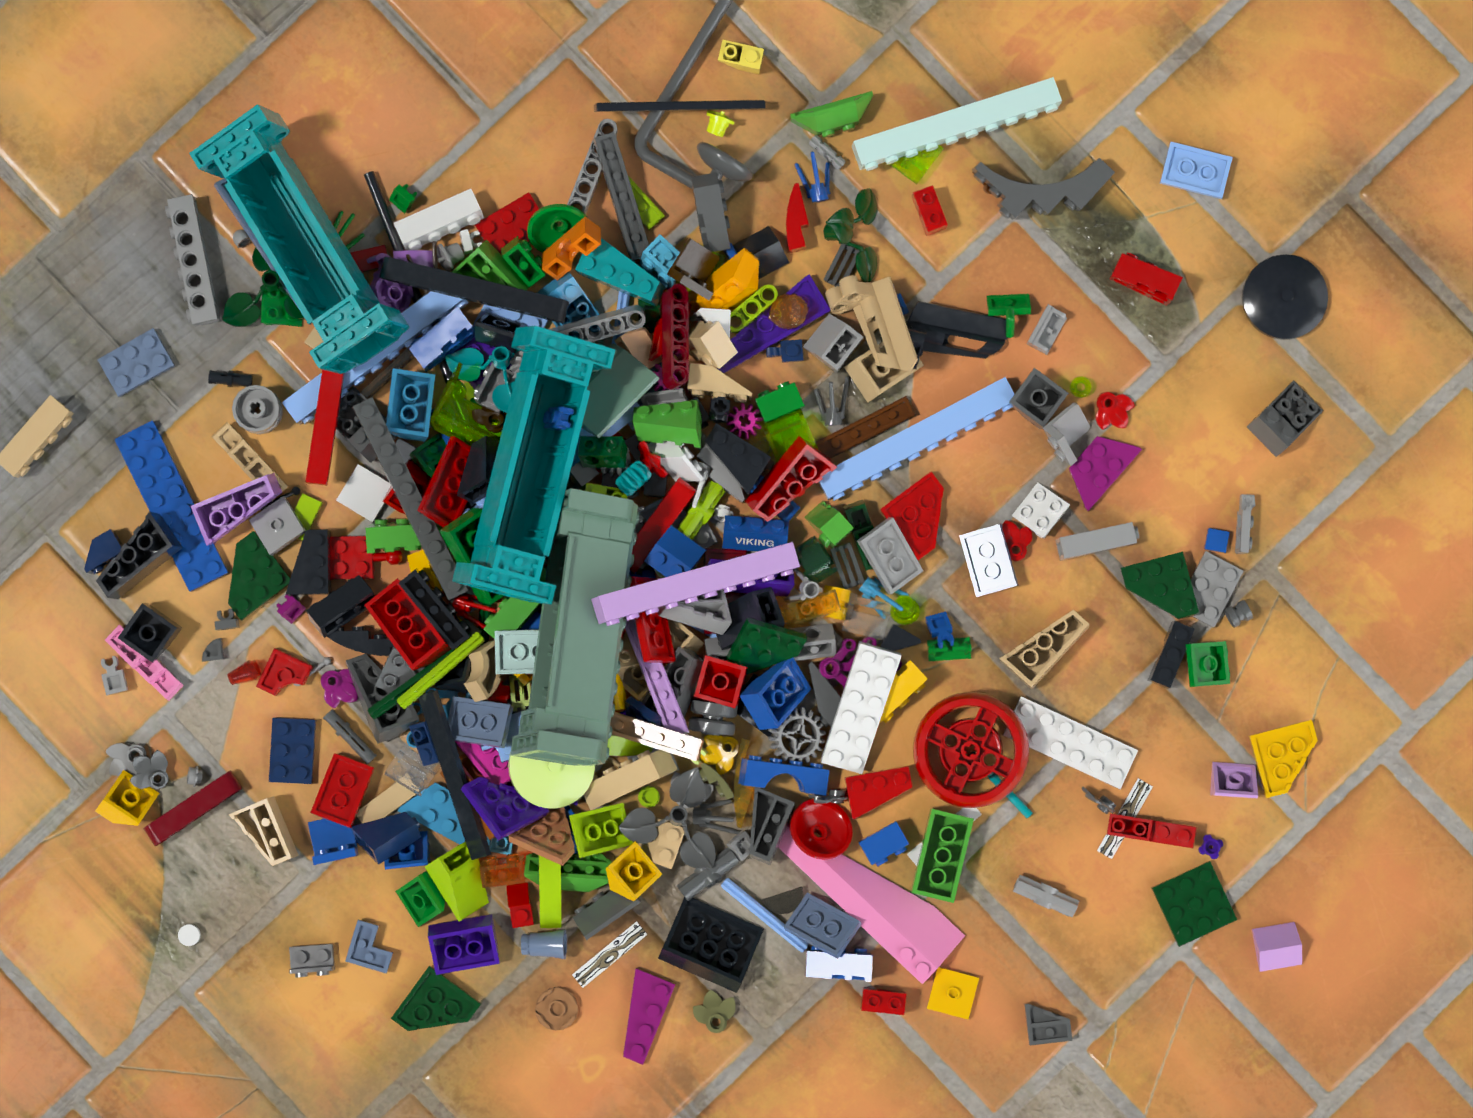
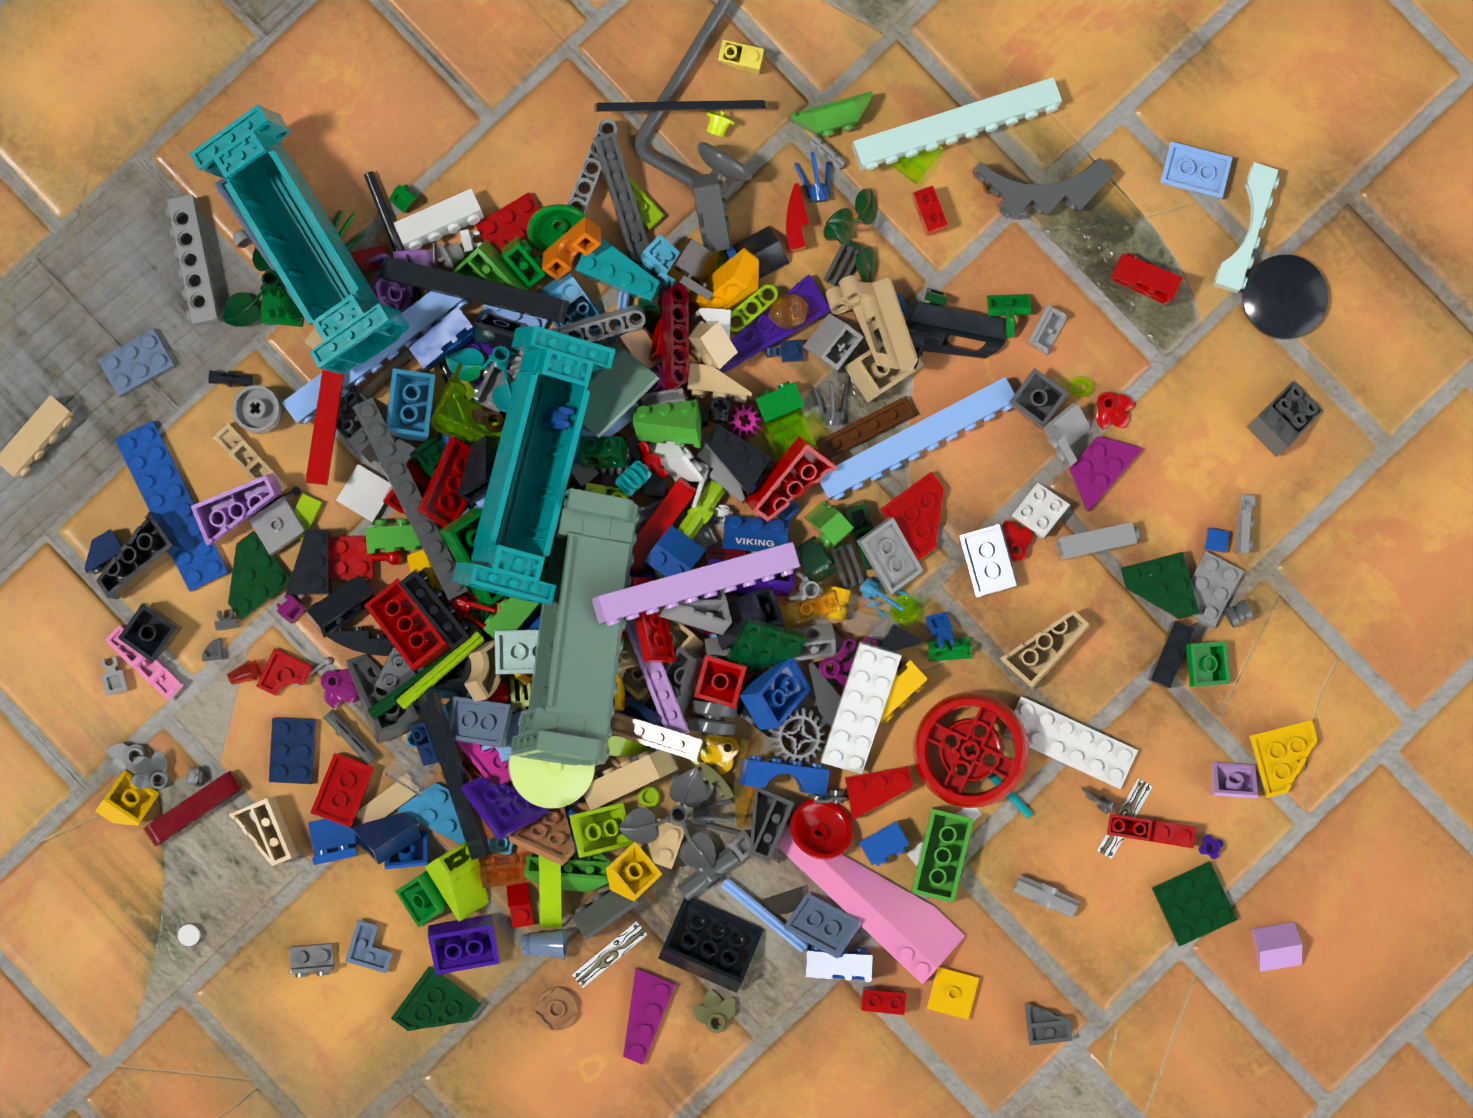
(935, 296): none -> dark green tile
(1259, 186): none -> light aqua arch

